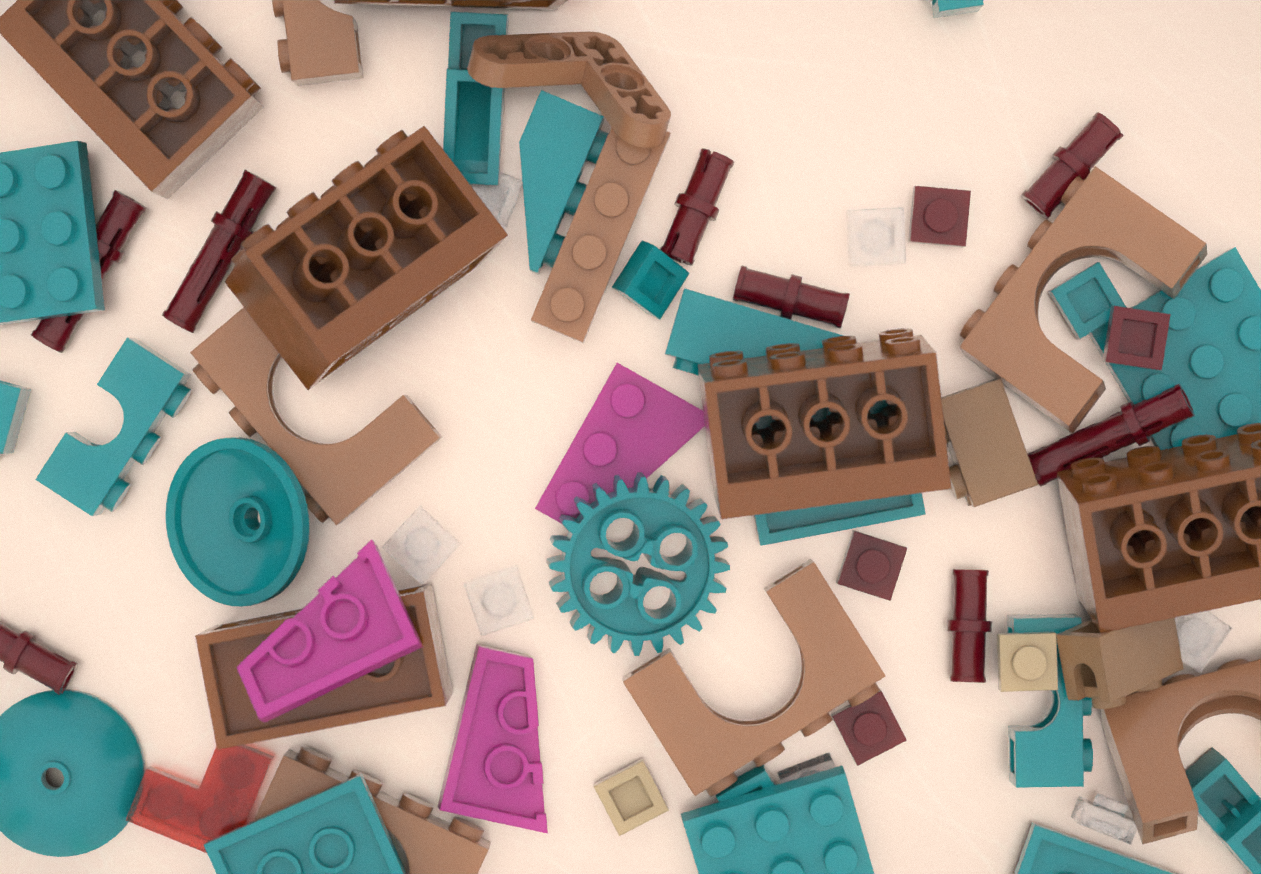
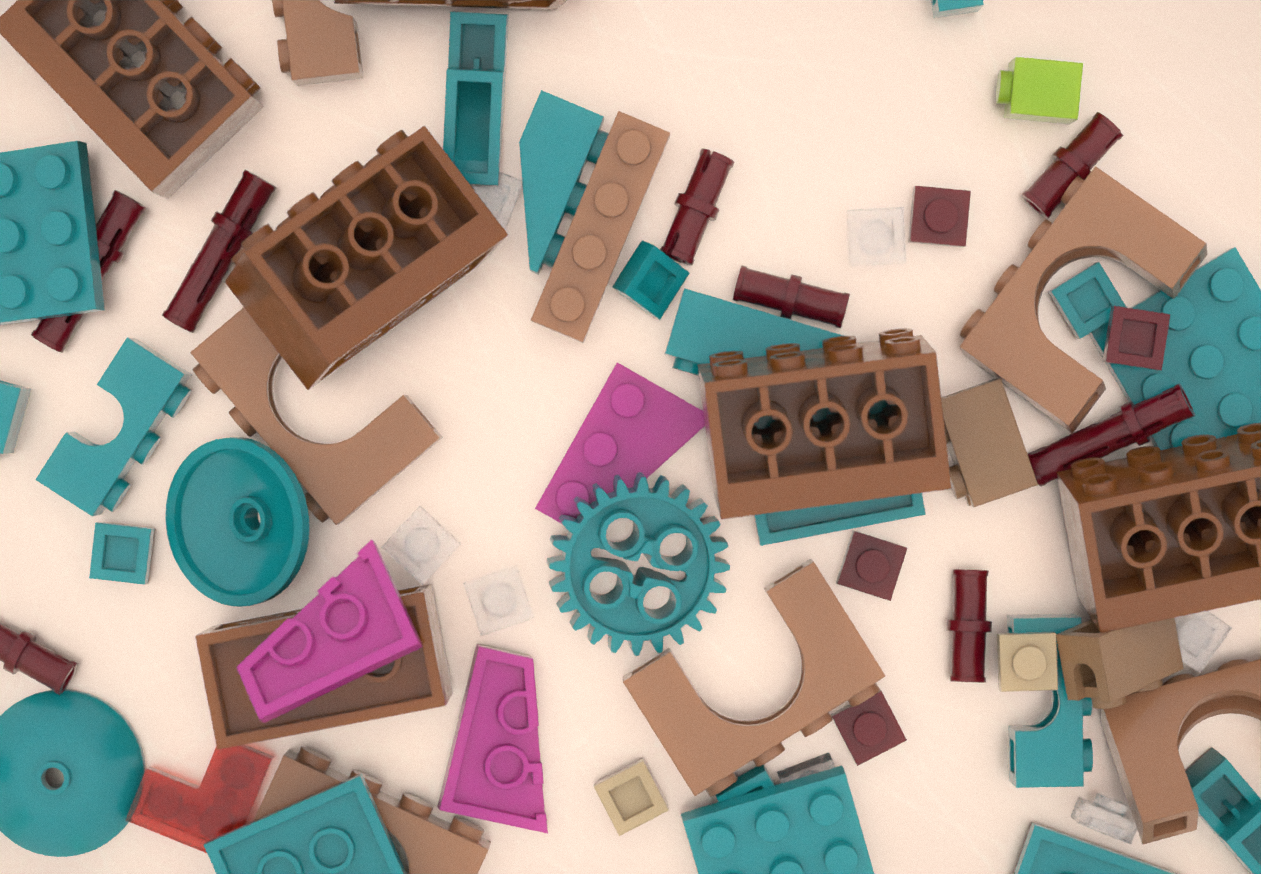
(121, 553): none -> teal plate
(577, 58): nougat beam -> none
(1040, 90): none -> lime brick

